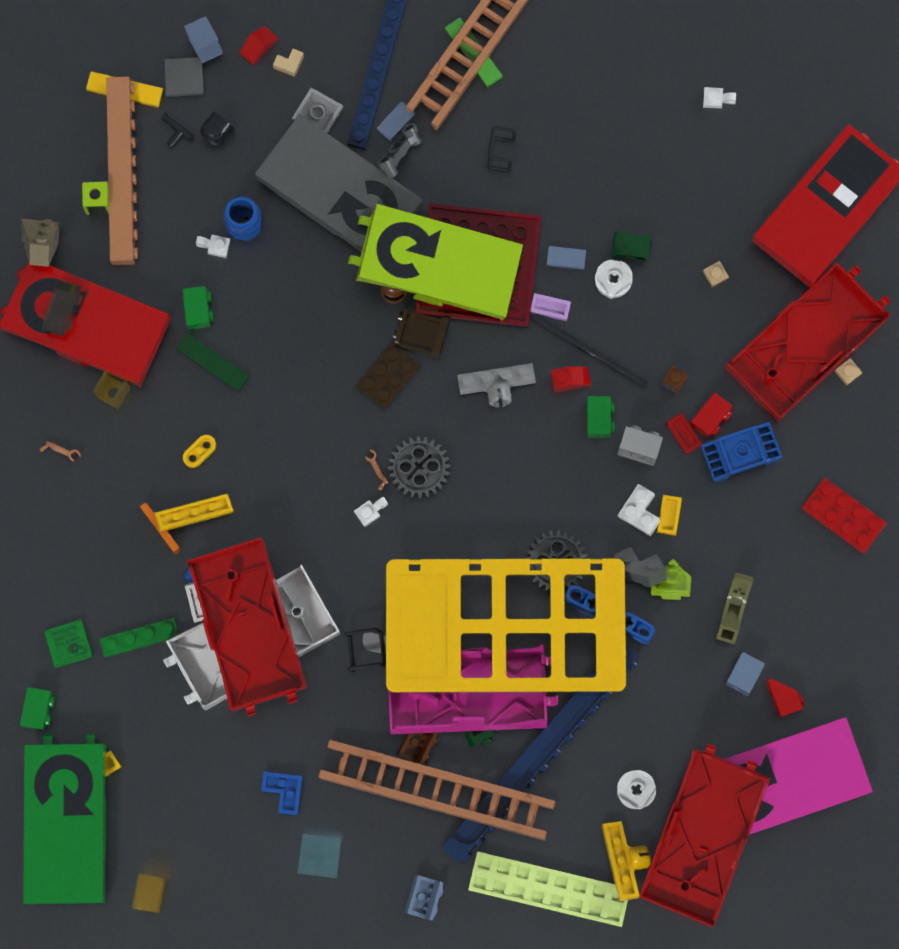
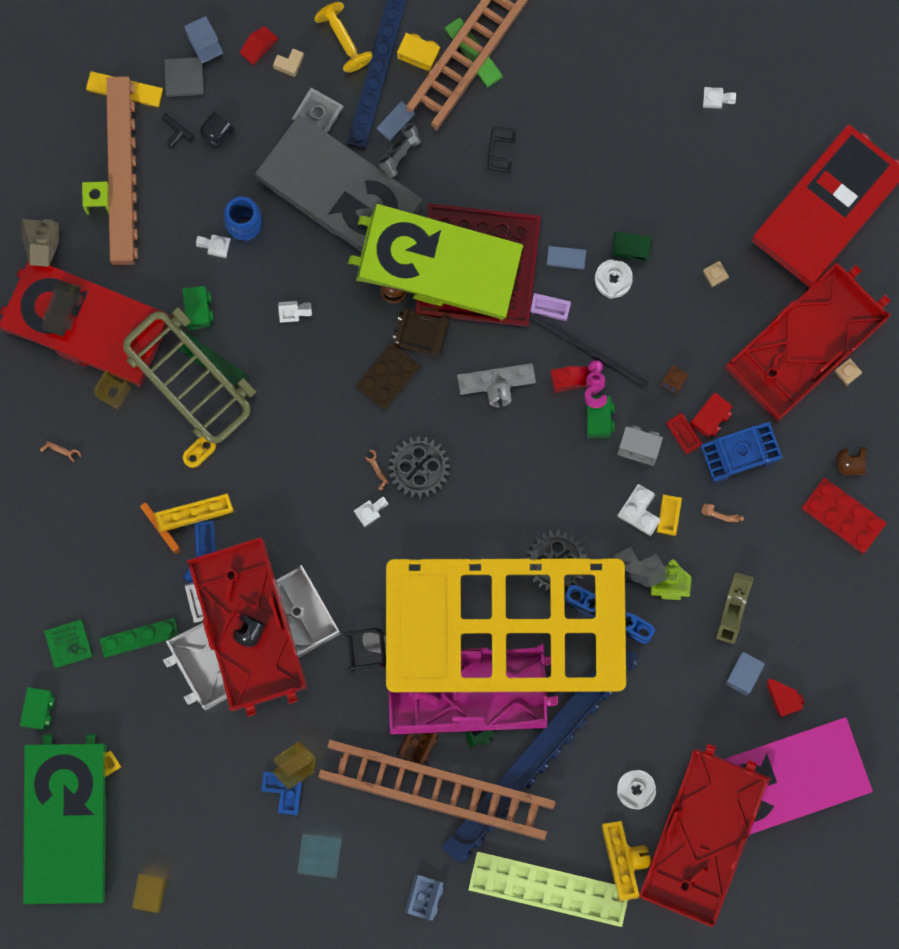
(204, 538): none -> blue tile
(239, 394): none -> olive bar
(250, 632): none -> black helmet
(291, 311): none -> white plate
(294, 765): none -> clear yellow piece
(329, 13): none -> yellow hose
(418, 51): none -> yellow brick
(595, 383): none -> dark pink piece
(708, 511): none -> nougat piece
(852, 465): none -> reddish brown helmet

